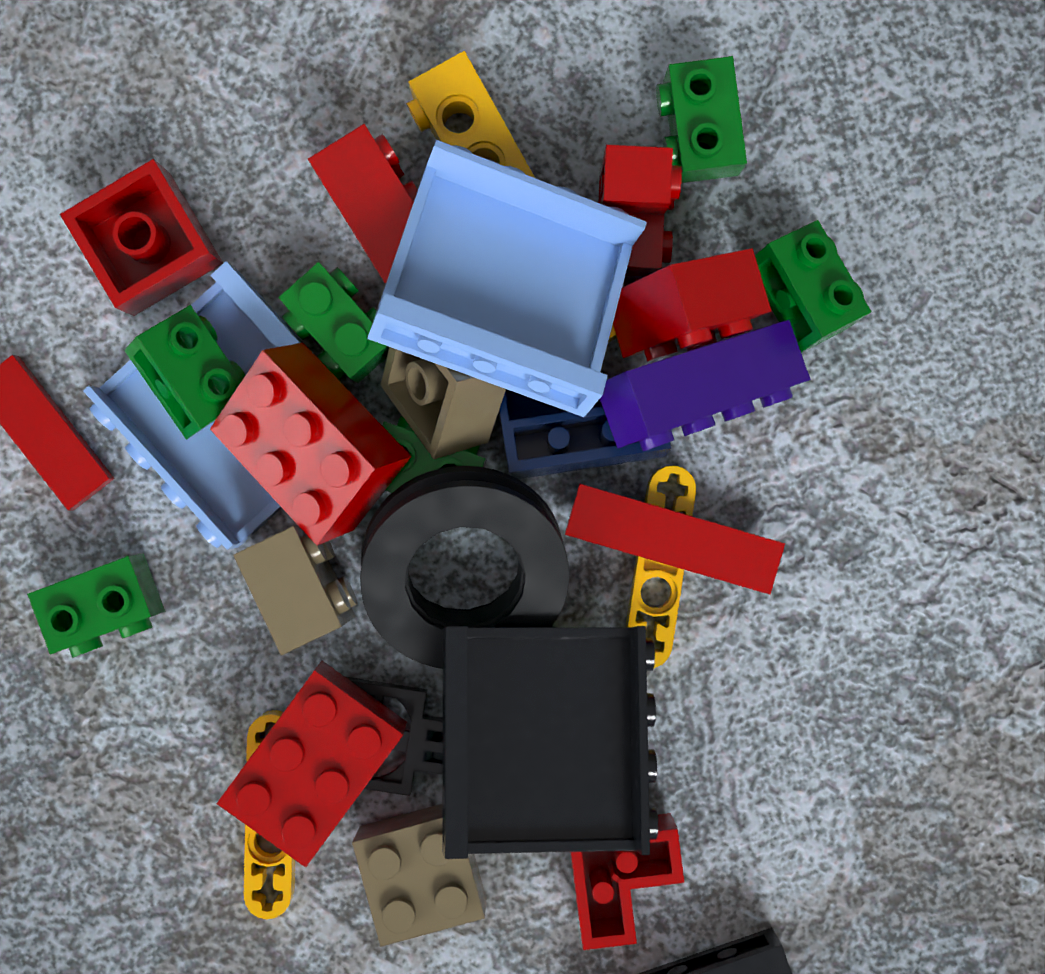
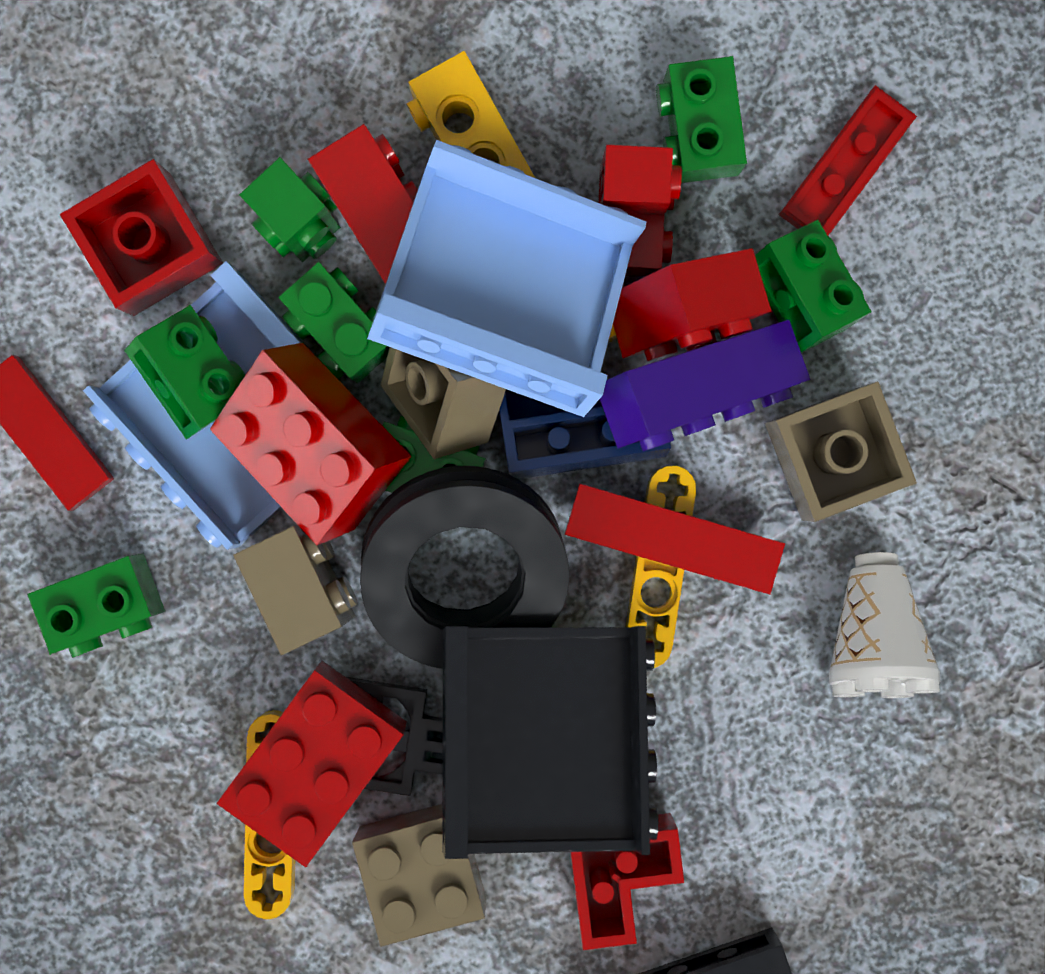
(292, 211): none -> green brick
(840, 453): none -> dark tan brick
(849, 162): none -> red tile
(881, 634): none -> white cone

